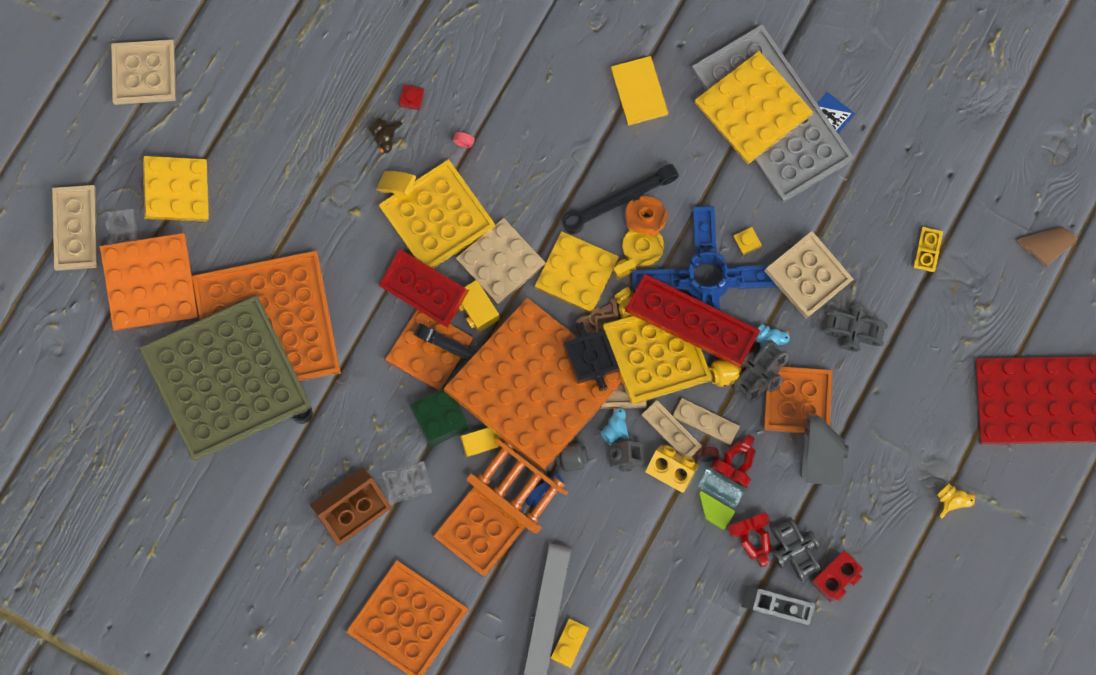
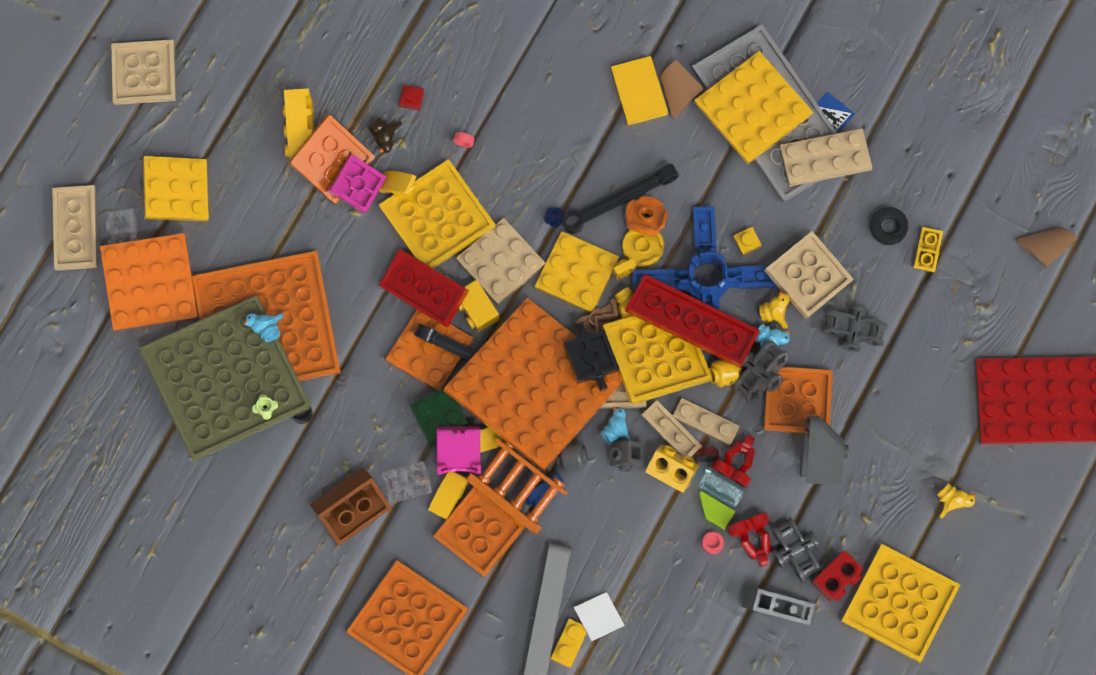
(264, 325): none -> medium azure animal
(264, 400): none -> yellowish green plate
(299, 119): none -> yellow wedge
(325, 154): none -> orange plate
(356, 184): none -> dark pink piece
(448, 494): none -> yellow slope
(458, 449): none -> dark pink piece
(548, 218): none -> clear blue plate
(599, 616): none -> white sticker
(679, 88): none -> medium nougat slope
(712, 542): none -> coral tile
(775, 309): none -> yellow animal
(826, 157): none -> tan plate
(889, 238): none -> black tyre
(901, 603): none -> yellow plate

